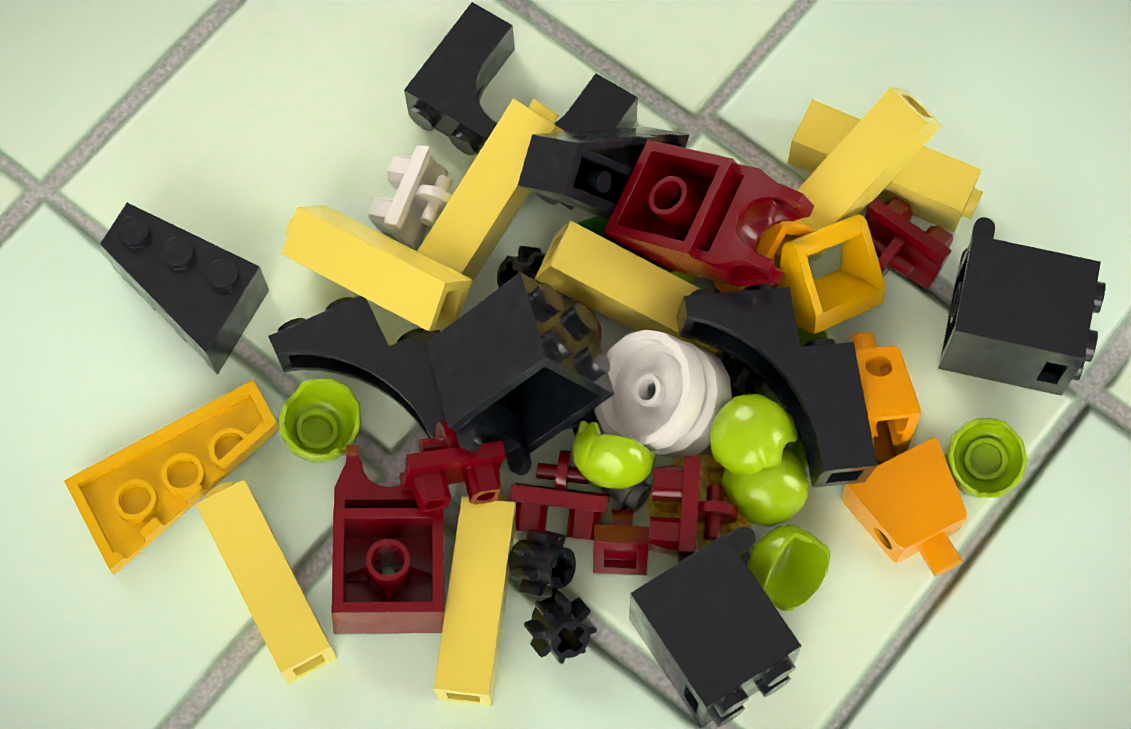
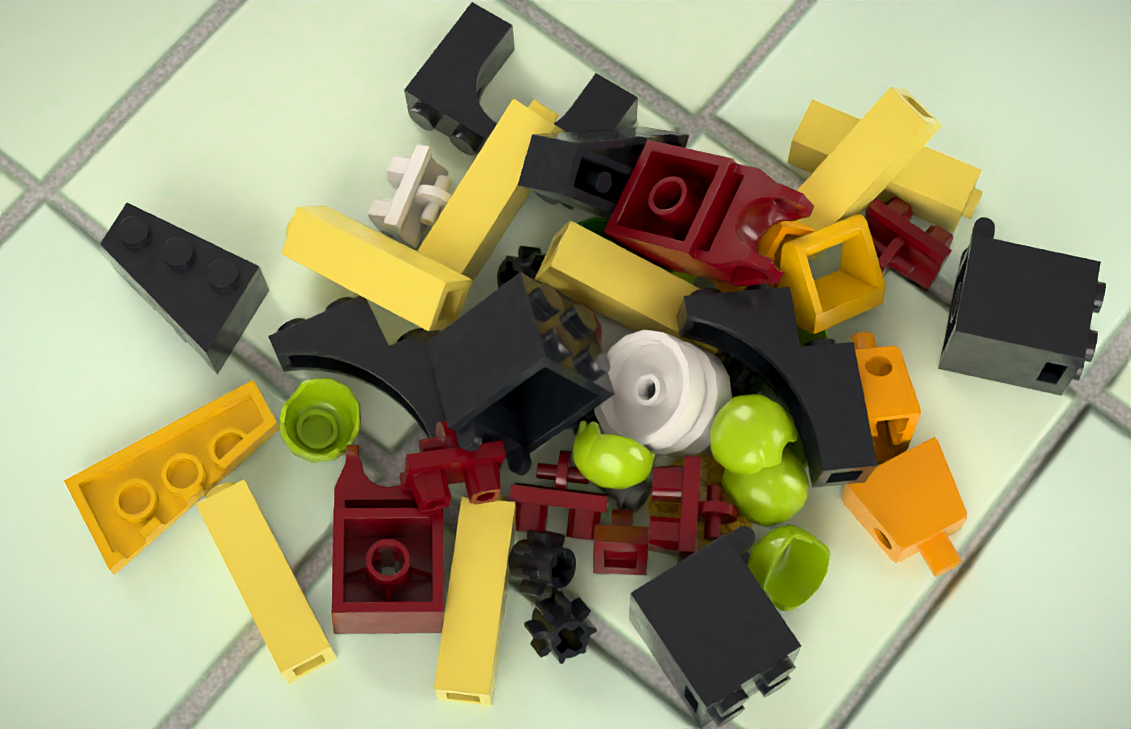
(986, 458): lime hair -> none

